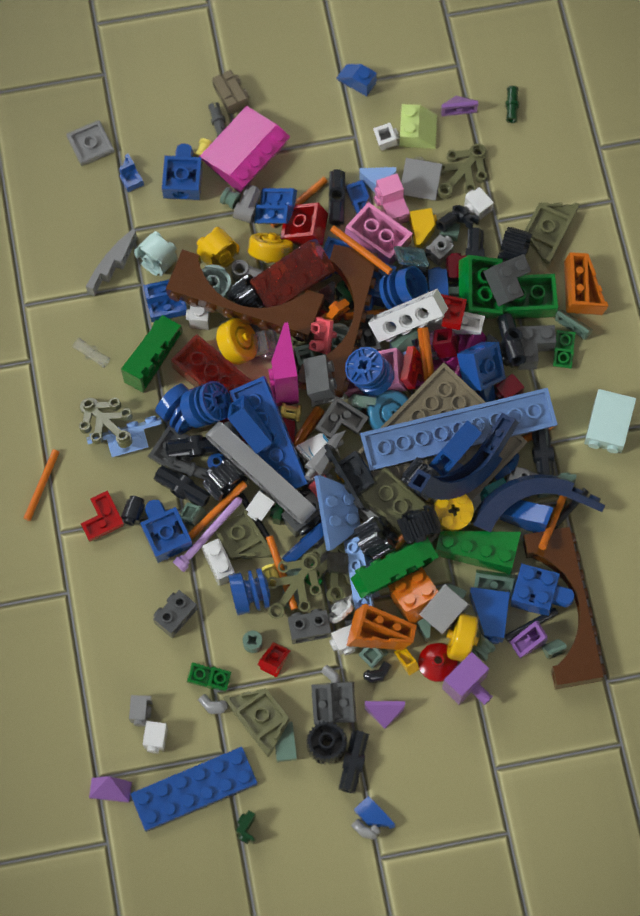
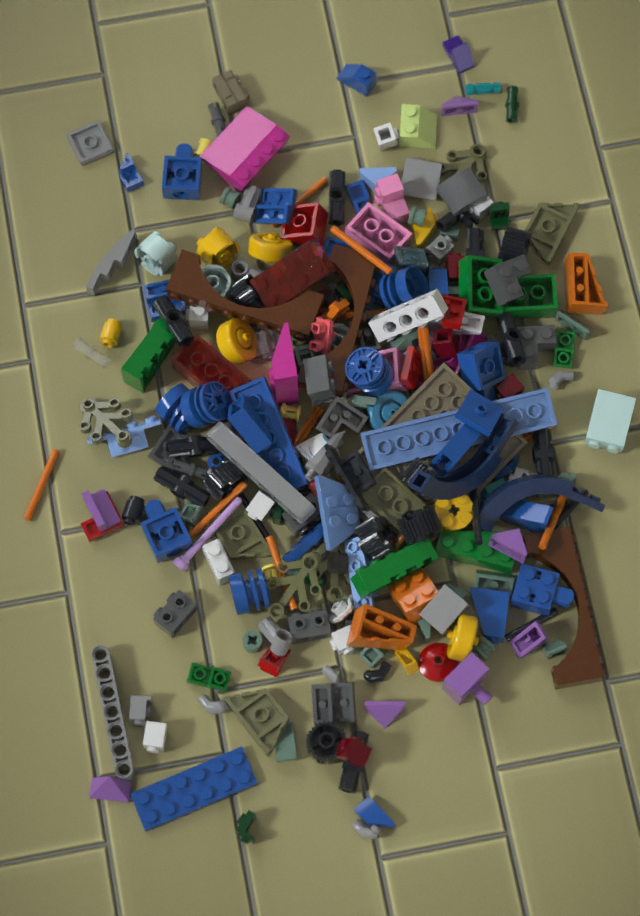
(101, 509): none -> medium lavender panel
(109, 704): none -> light grey beam
(110, 333): none -> yellow brick
(173, 321): none -> black piece
(279, 638): none -> light grey piece
(353, 751): none -> dark red brick
(417, 216): none -> sand green wheel
(459, 54): none -> slope
(461, 191): none -> dark grey slope
(476, 517): none -> black bar
(479, 412): none -> blue plate
(483, 88): none -> teal axle
(499, 215): none -> dark green bracket
(510, 544): none -> medium lavender slope
(560, 376): none -> light grey arm

